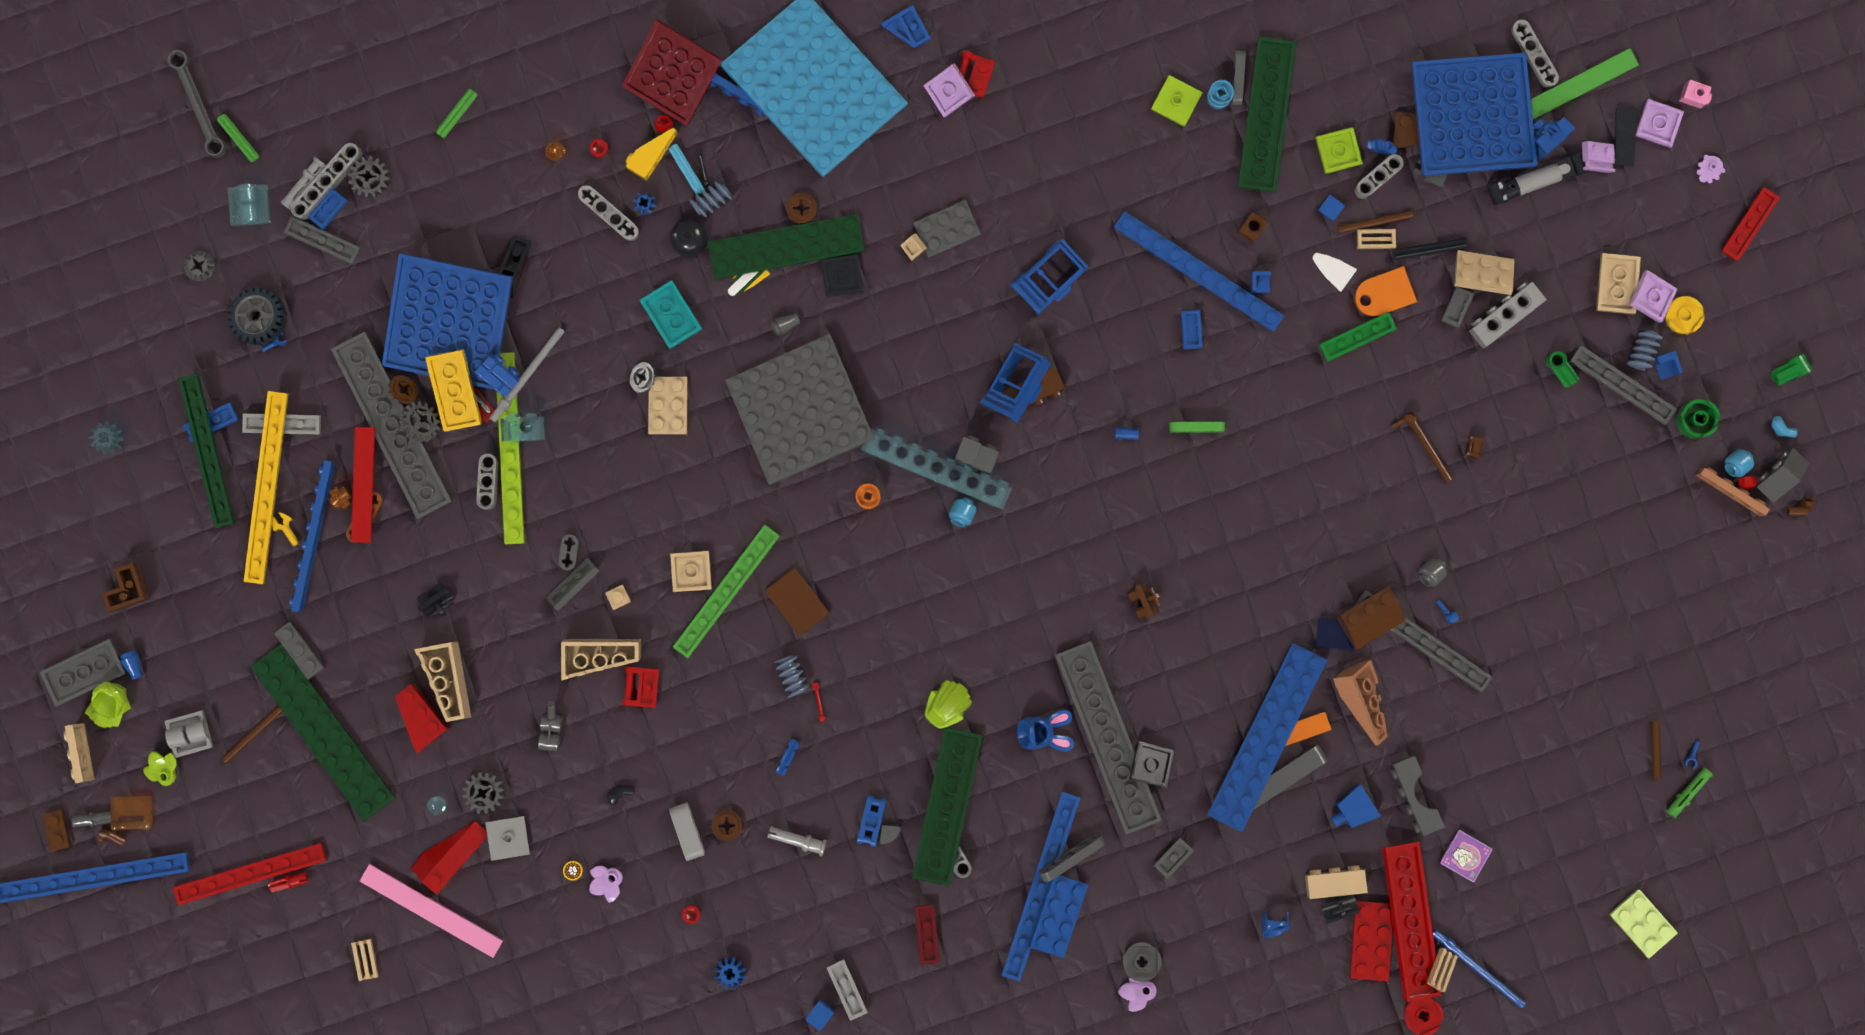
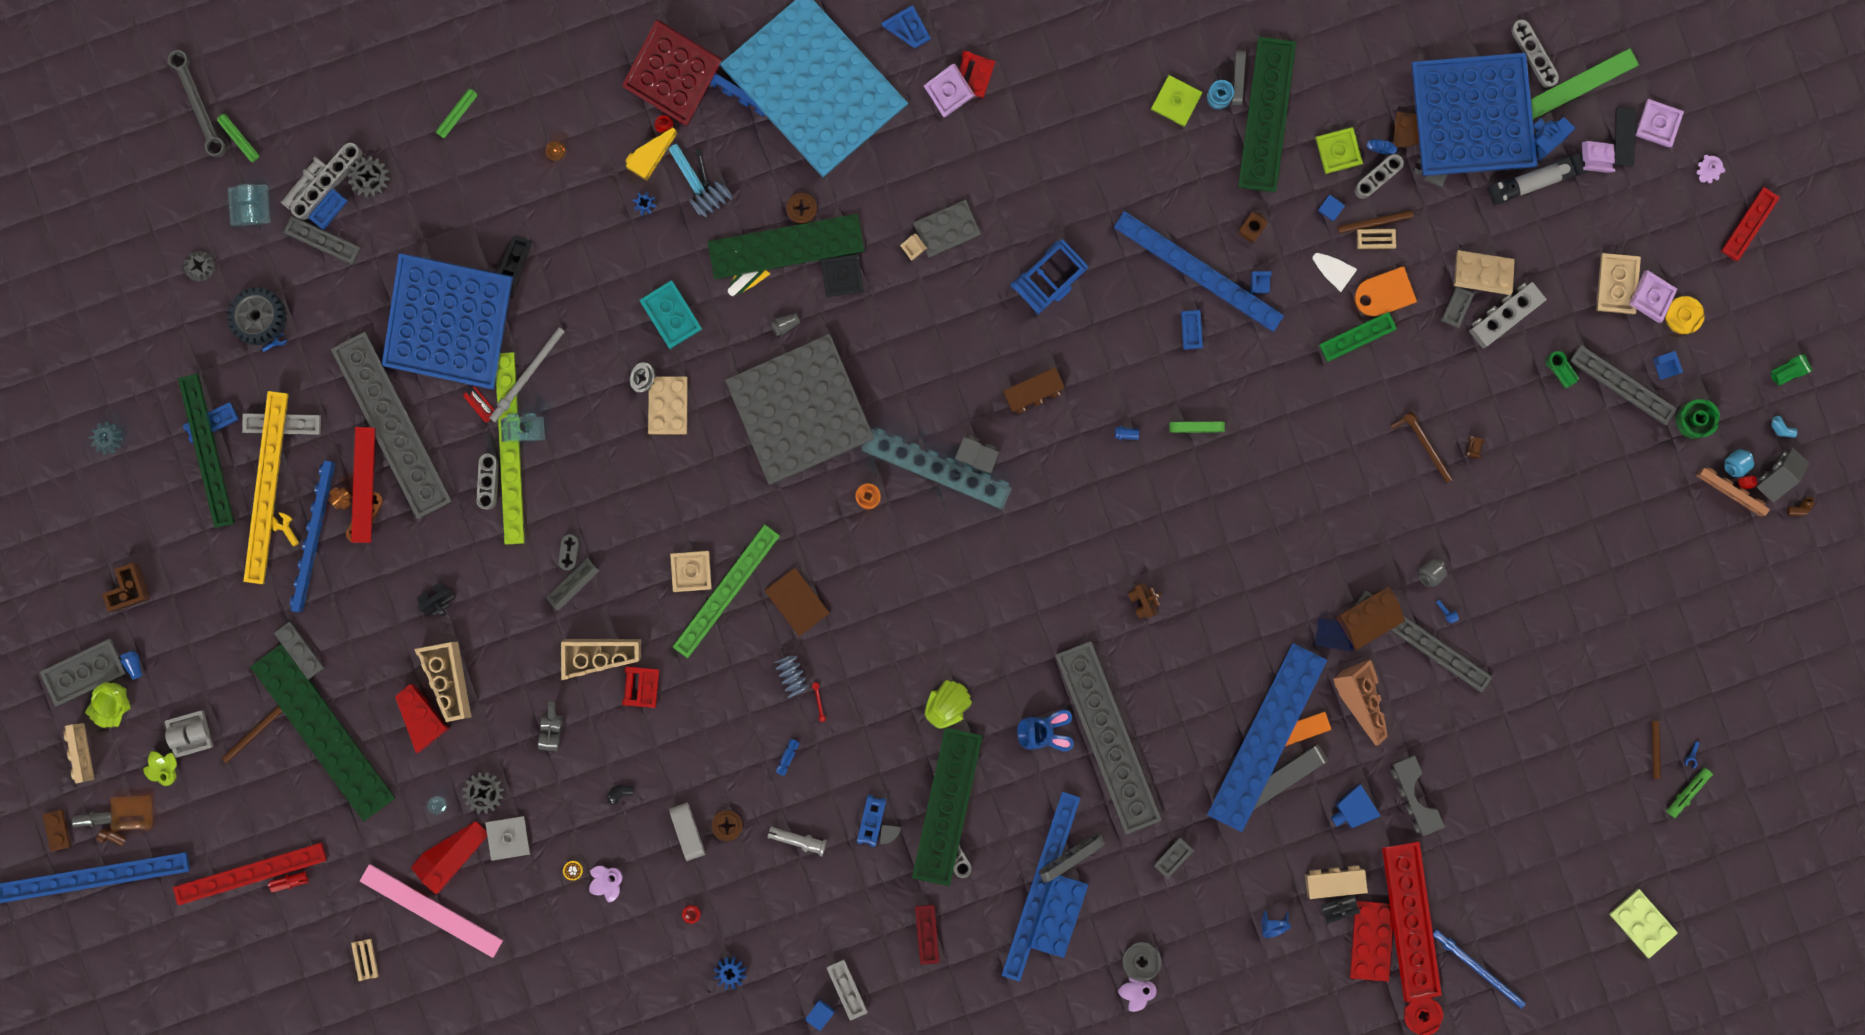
(410, 393): reddish brown gear -> none
(419, 422): dark grey gear -> none
(453, 390): yellow plate -> none
(498, 374): blue brick -> none
(599, 148): red tile -> none
(608, 213): light grey beam -> none
(618, 597): tan plate -> none
(689, 238): black cylinder -> none
(962, 512): dark azure head -> none
(1028, 393): blue piece -> none
(1151, 764): tile -> none
(1431, 248): black axle -> none
(1444, 971): tan tile -> none
(1465, 855): tile -> none
(1644, 349): sand blue piece -> none
(1695, 94): bright pink brick -> none

